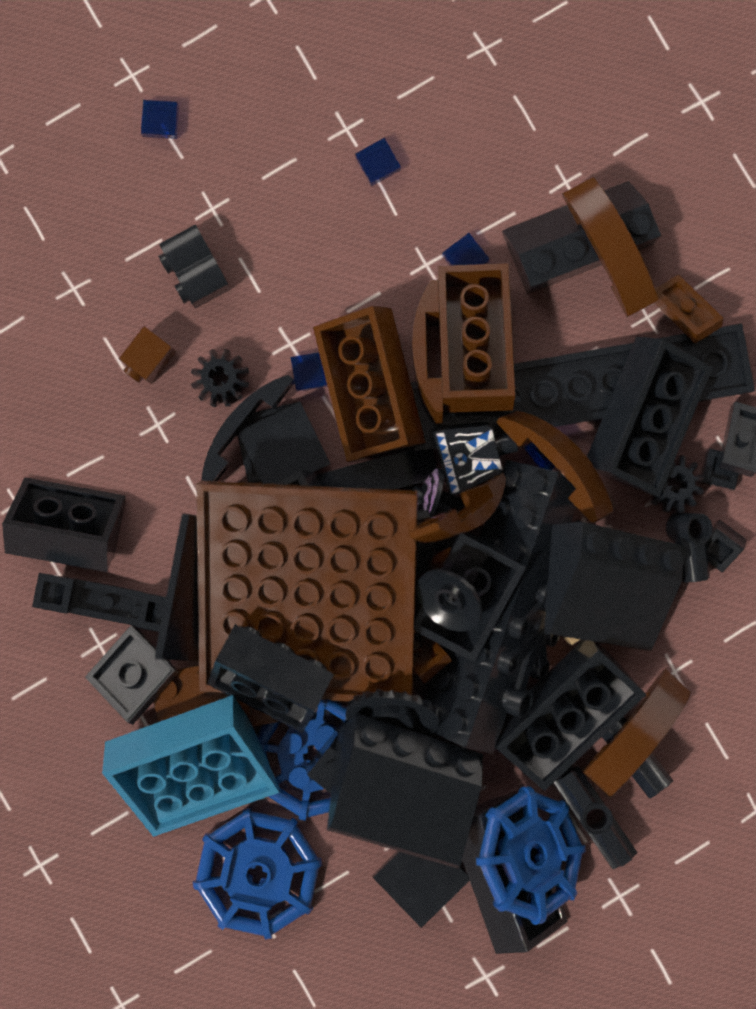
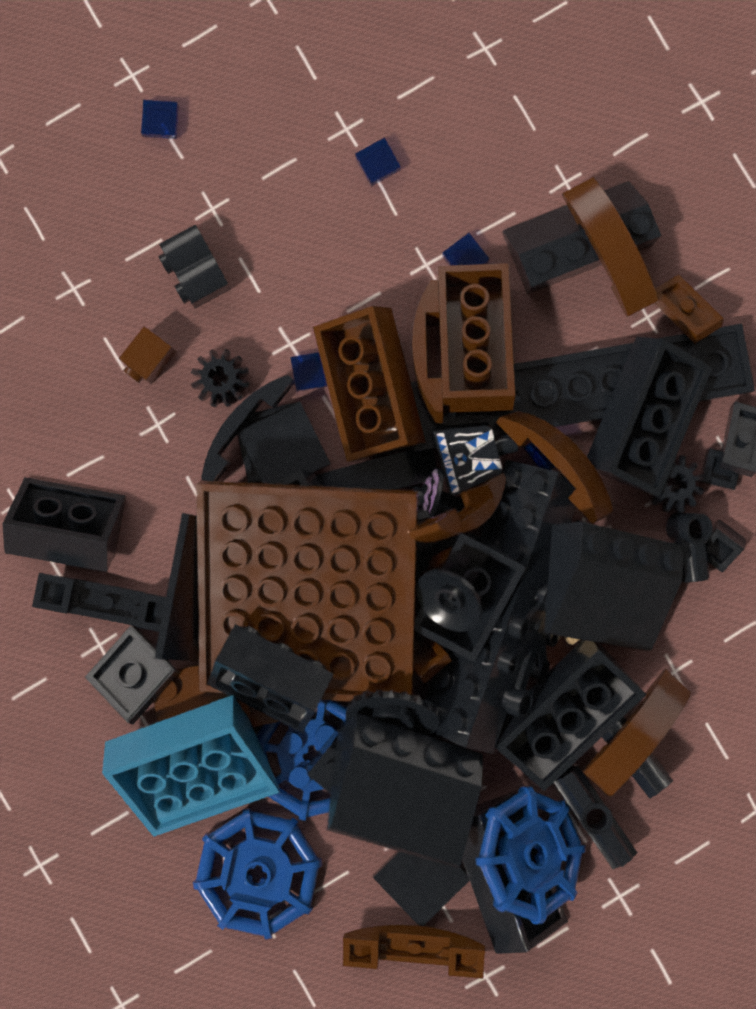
(415, 945): none -> reddish brown slope

